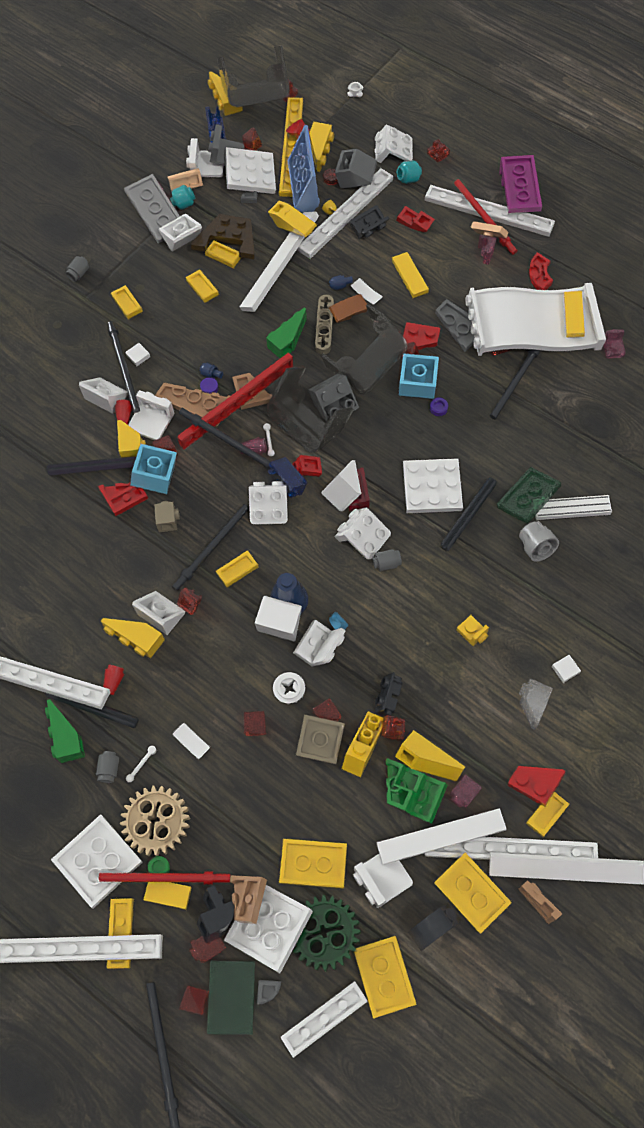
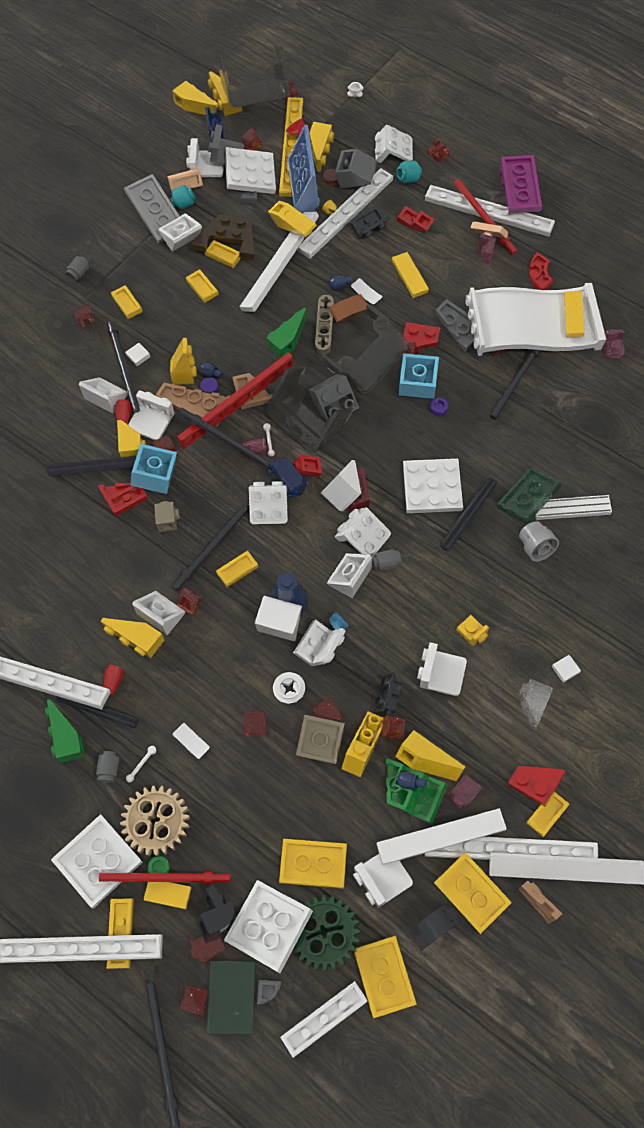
(83, 314): none -> clear red tile
(183, 365): none -> yellow slope
(192, 99): none -> yellow slope
(247, 897): medium nougat wing -> none
(350, 573): none -> white slope
(410, 781): none -> dark blue cylinder
(441, 671): none -> white bracket

